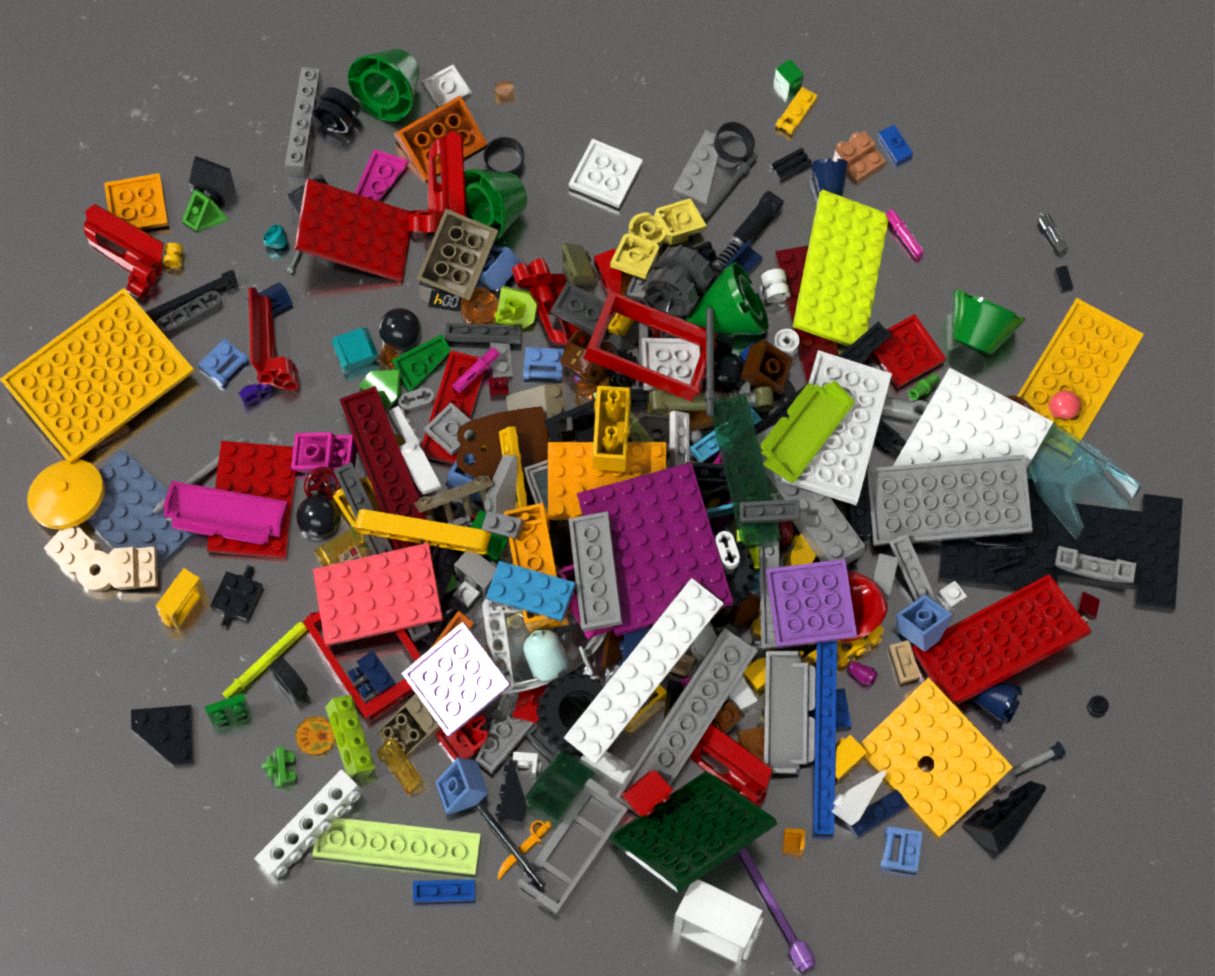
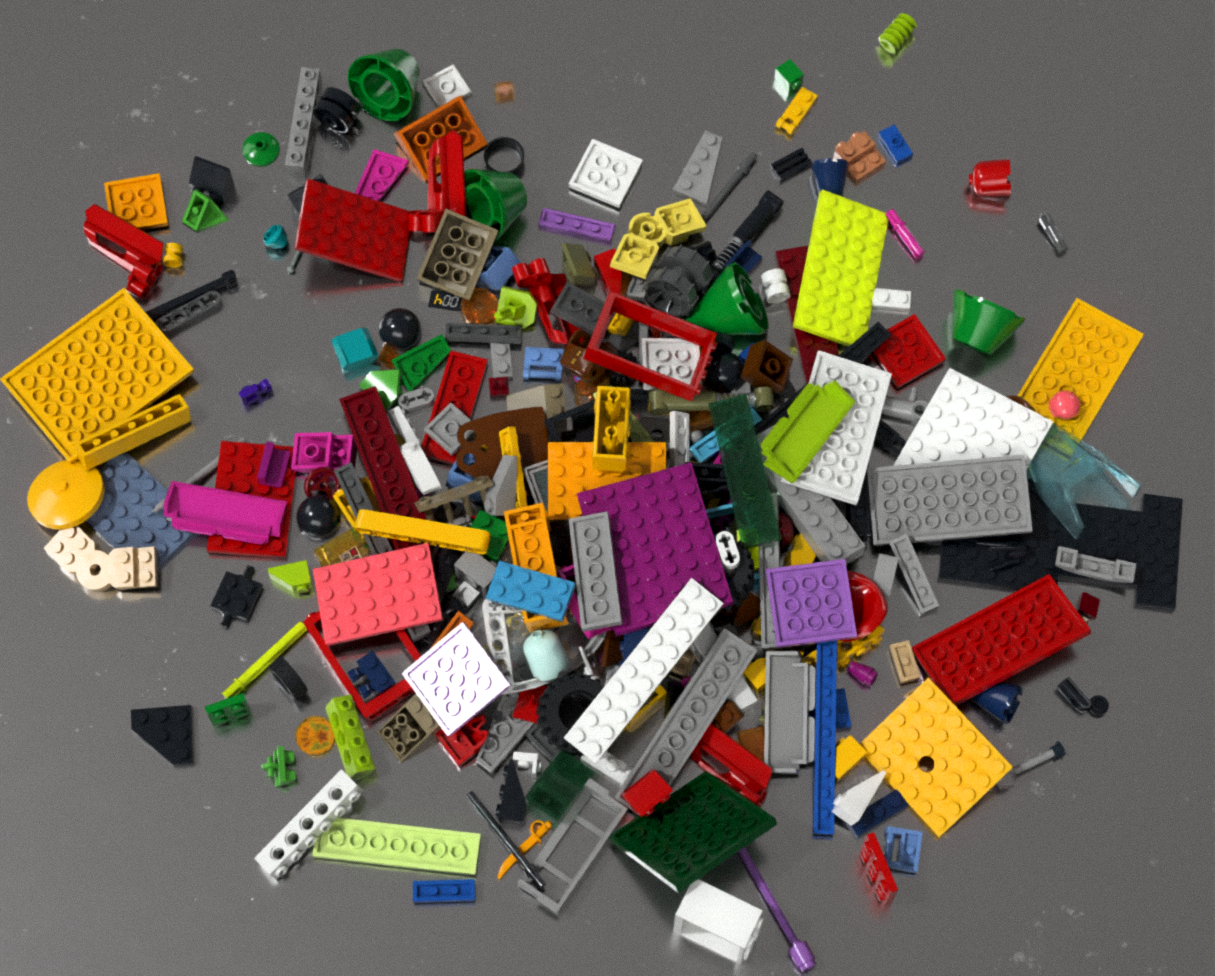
(133, 432): none -> yellow brick
(180, 598): yellow window -> none
(219, 358): medium blue plate -> none
(263, 155): none -> green dish
(270, 369): red panel -> none
(273, 466): none -> magenta panel
(278, 296): dark blue panel -> none
(292, 576): none -> lime slope
(400, 765): clear yellow plate -> none
(461, 785): medium blue slope -> none
(472, 373): dark pink axle -> none
(503, 525): plate -> none
(576, 225): none -> medium lavender tile
(710, 395): dark grey bar -> none
(741, 130): black tyre -> none
(770, 511): dark grey plate -> none
(787, 342): white wheel -> none
(793, 841): light orange panel -> none
(878, 869): none -> red plate
(891, 299): none -> white plate
(897, 32): none -> lime piece
(923, 386): bright green pin -> none
(923, 622): medium blue slope -> none
(952, 594): white plate -> none
(990, 178): none -> red cylinder
(1001, 822): black wedge -> none
(1063, 278): black piece -> none
(1074, 695): none -> black hinge

